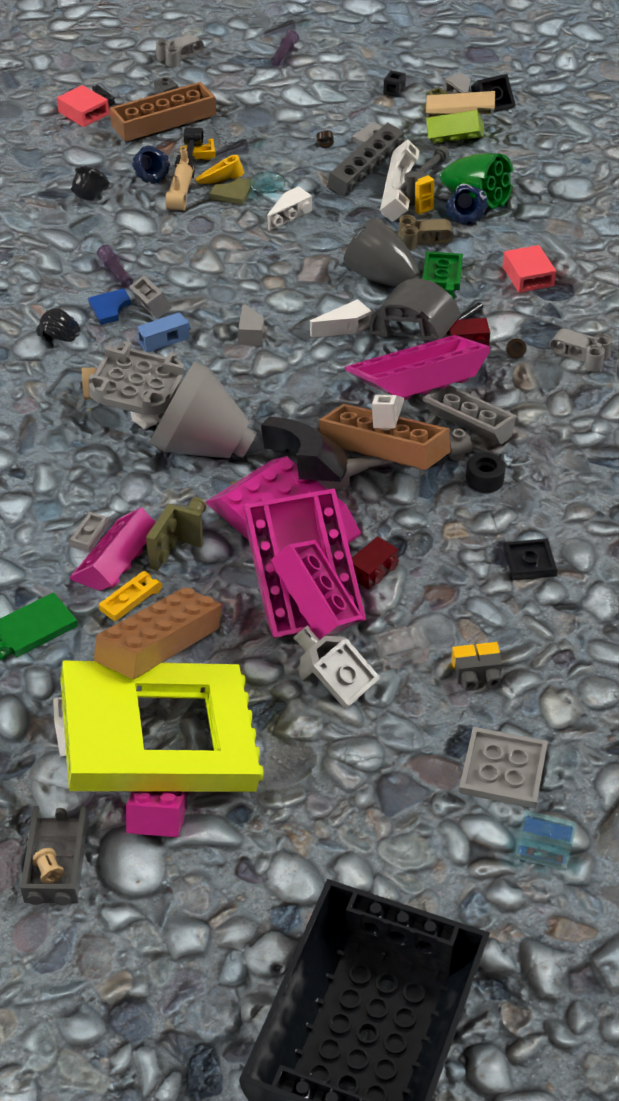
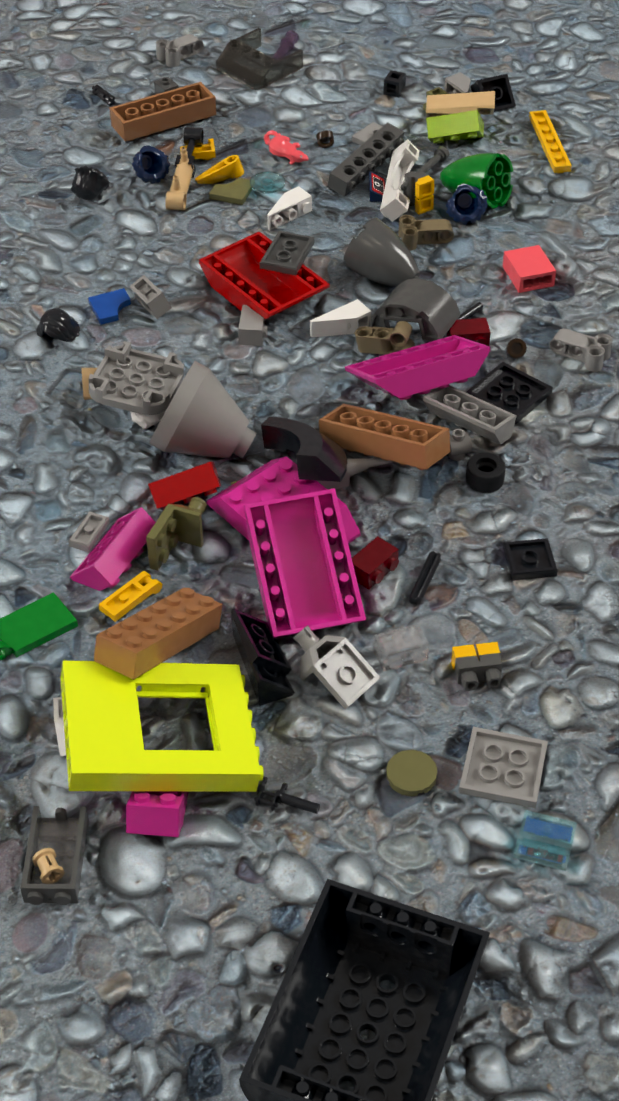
(83, 105): coral brick -> none
(111, 262): clear purple pin -> none
(163, 332): medium blue brick -> none
(185, 485): none -> red wedge
(240, 280): none -> red slope
(252, 67): none -> clear smoke windscreen
(261, 657): none -> black slope
(282, 147): none -> coral animal
(282, 797): none -> black piece
(287, 252): none -> dark grey tile
(316, 588): dark pink slope -> none
(376, 187): none -> slope
(384, 340): none -> dark tan piece
(386, 411): white slope -> none
(411, 772): none -> olive tile
(424, 578): none -> black axle
(443, 270): green tile -> none
(511, 390): none -> black plate
(550, 141): none -> yellow plate

